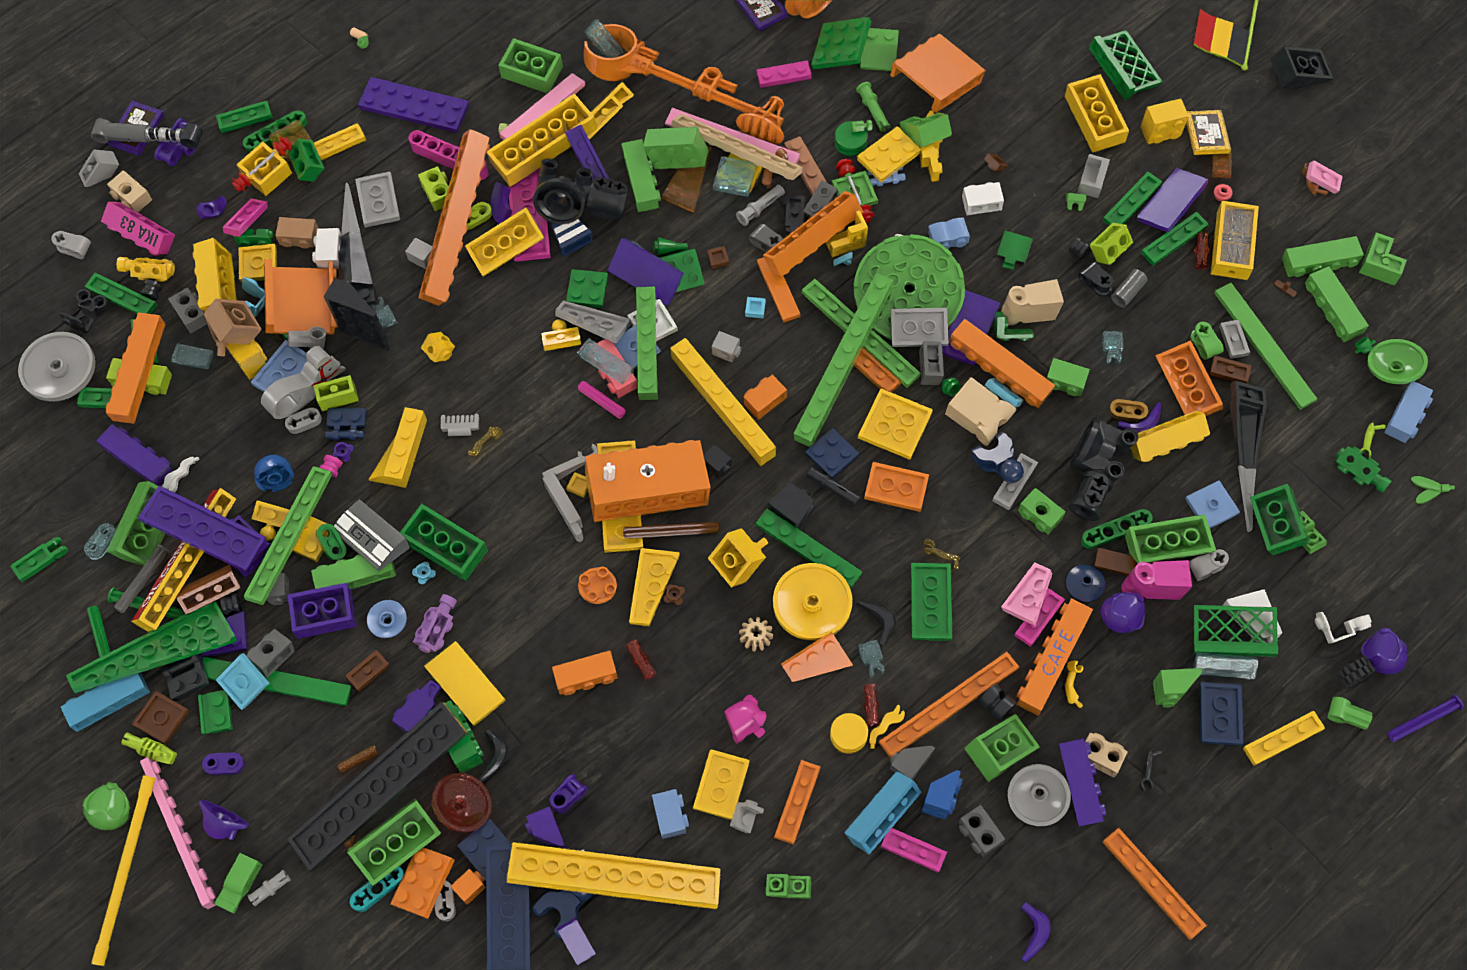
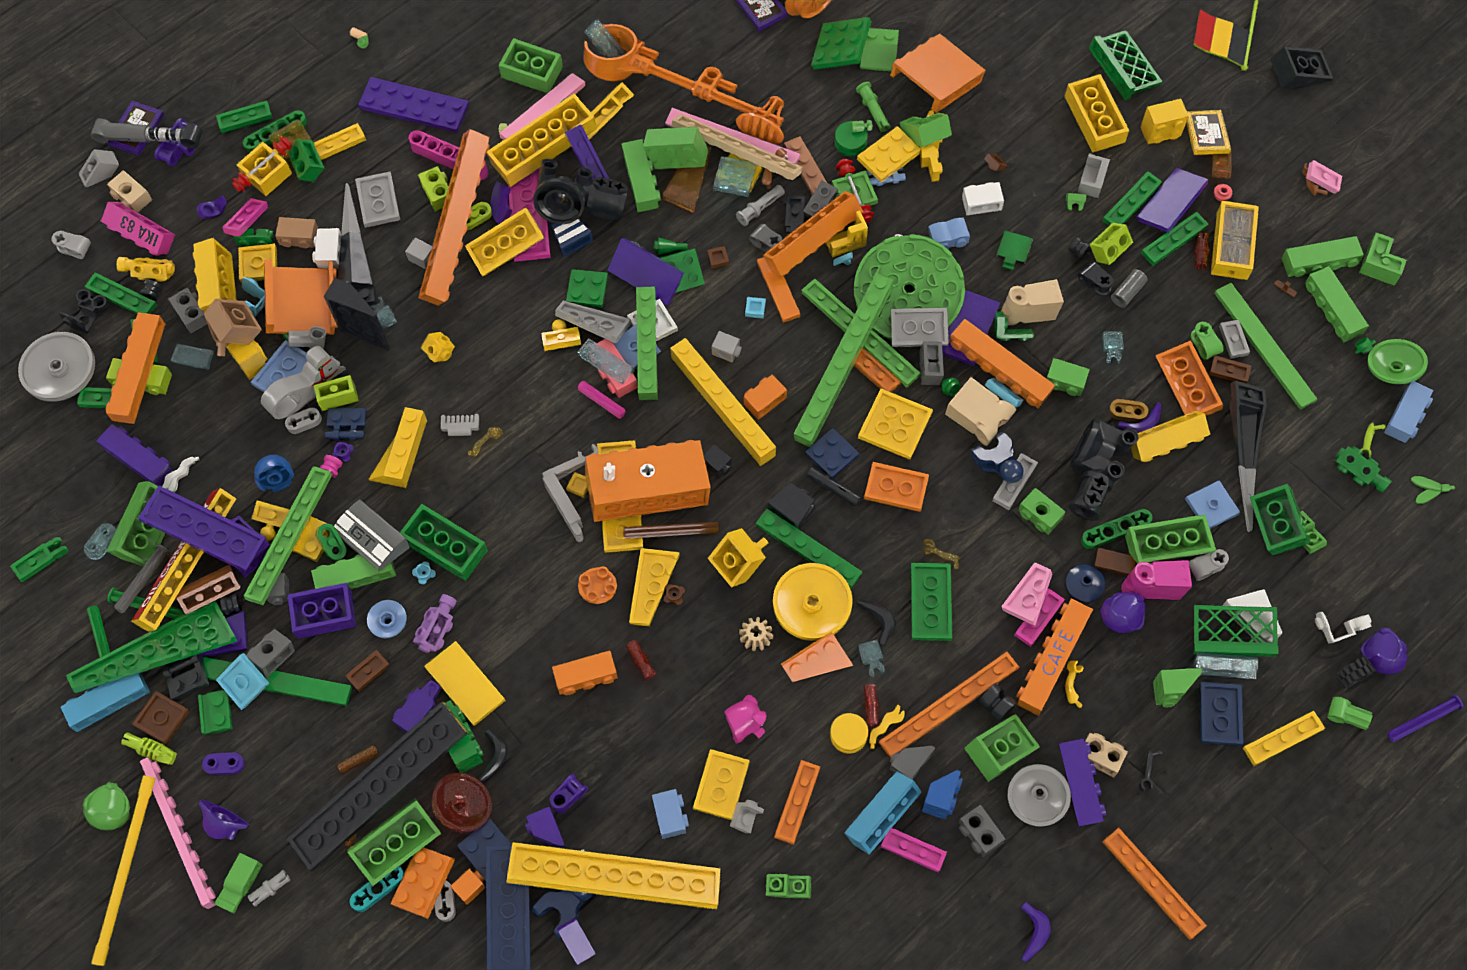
(783, 74): dark pink plate -> none

